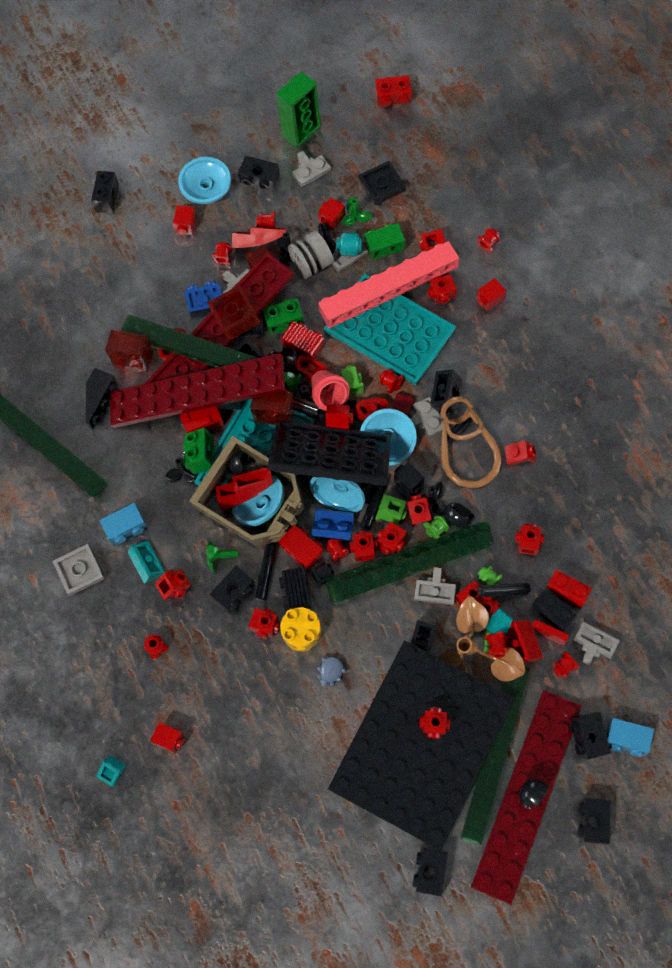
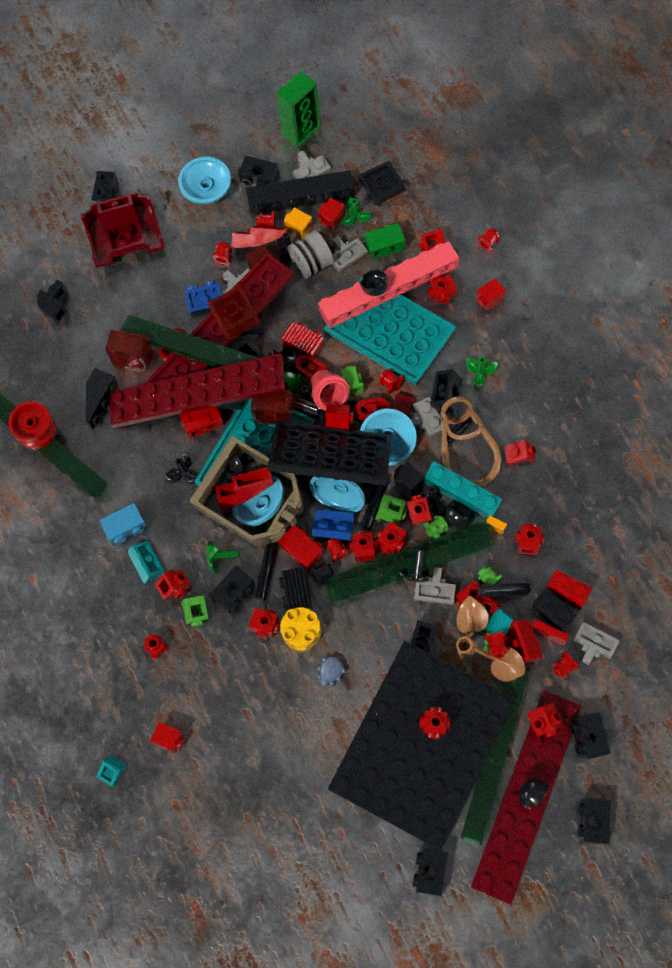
(32, 425): none -> red wheel
(50, 302): none -> black brick
(78, 570): light grey plate -> none
(121, 227): none -> dark red piece
(184, 220): red brick -> none
(197, 604): none -> bright green brick
(198, 451): green brick -> none
(281, 315): green brick -> none
(298, 223): none -> light orange brick
(300, 192): none -> black brick
(323, 230): black axle -> none
(349, 244): teal head -> none
(374, 282): none -> black hair
(393, 90): red brick -> none
(418, 575): none -> black plant
(462, 490): none -> teal brick
(480, 367): none -> green plant
(496, 525): none -> light orange tile
(545, 720): none -> red brick
(629, 737): dark azure brick -> none

